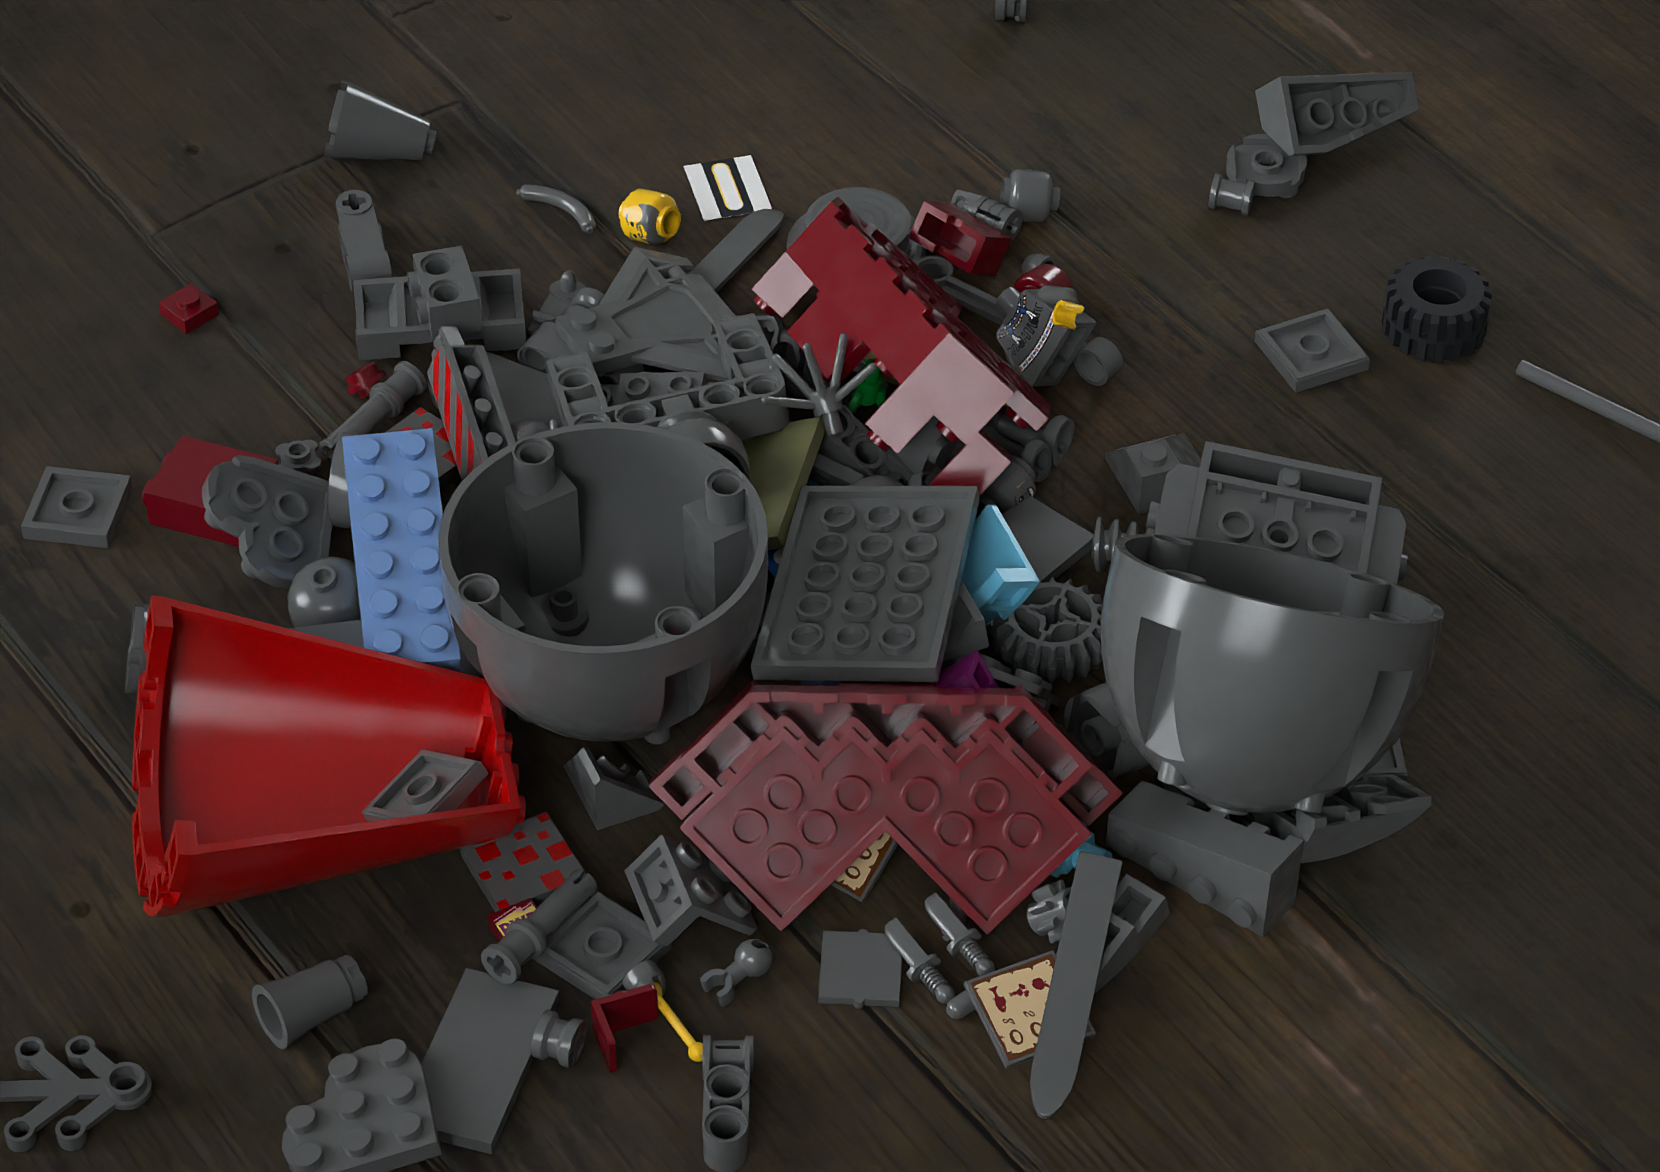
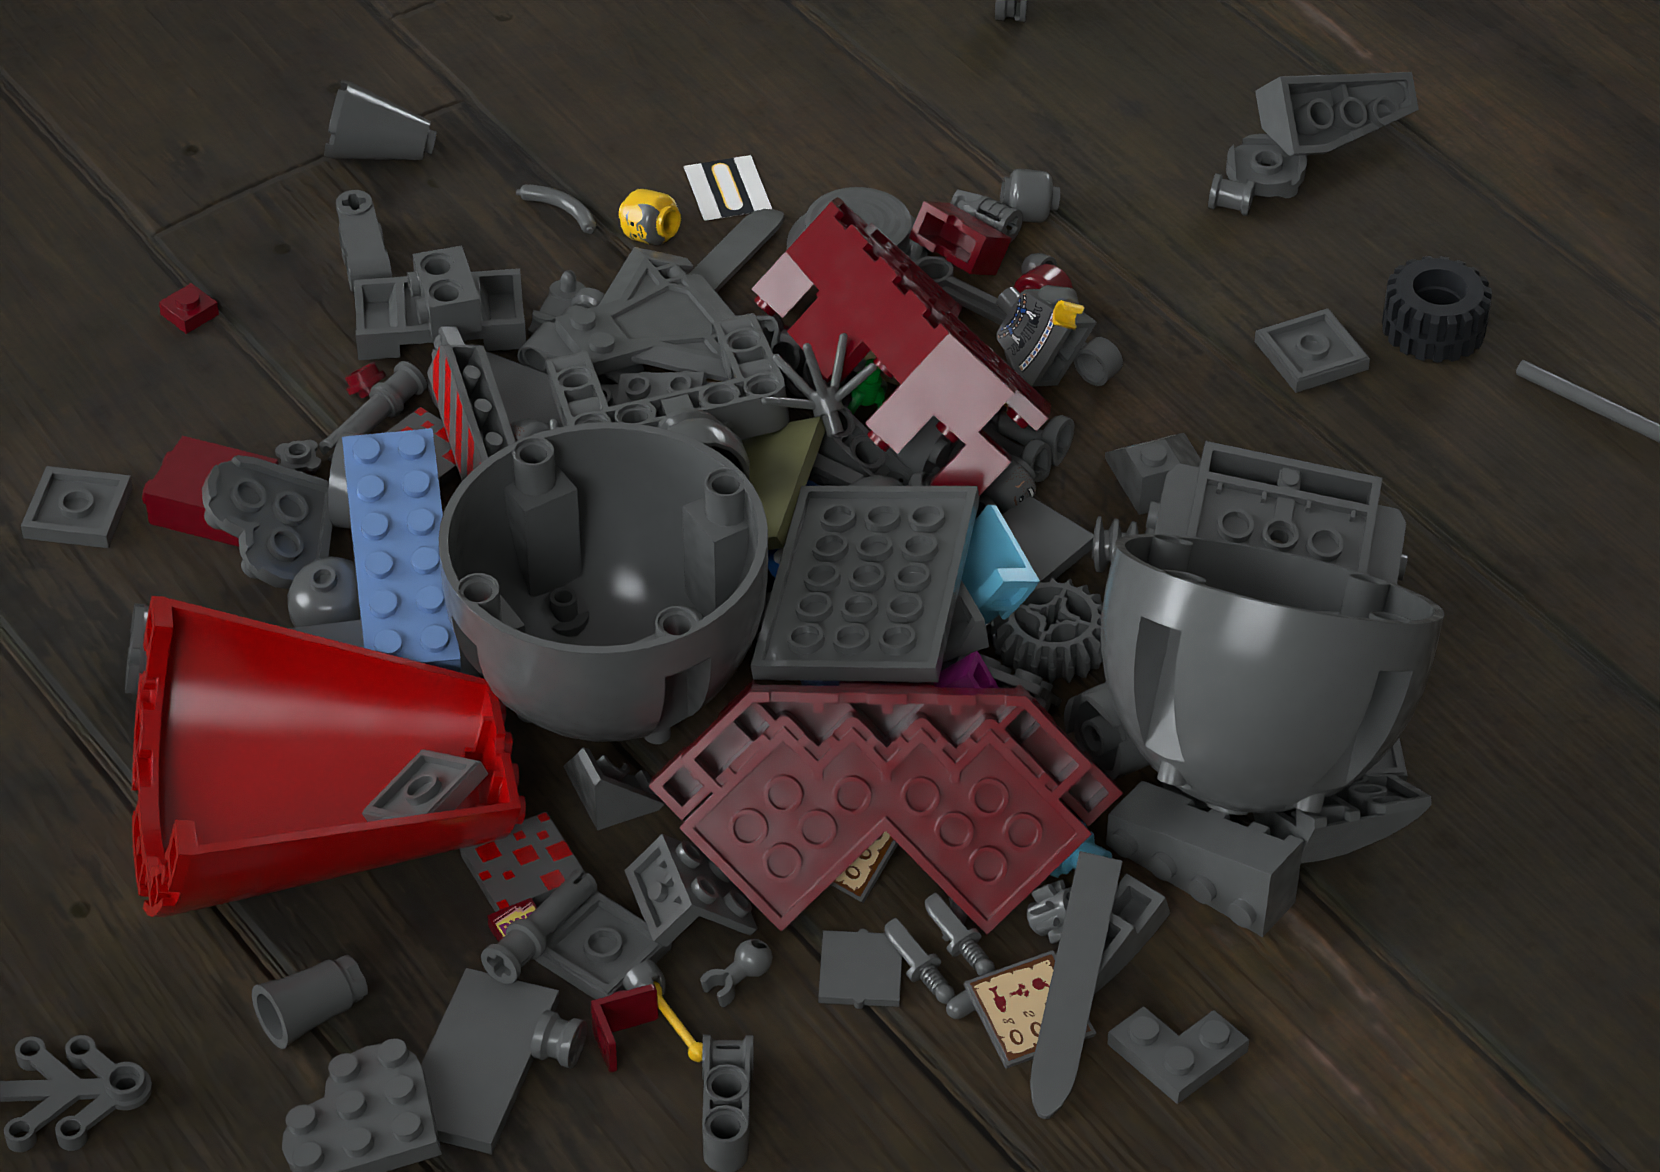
(1176, 1061): none -> dark grey plate

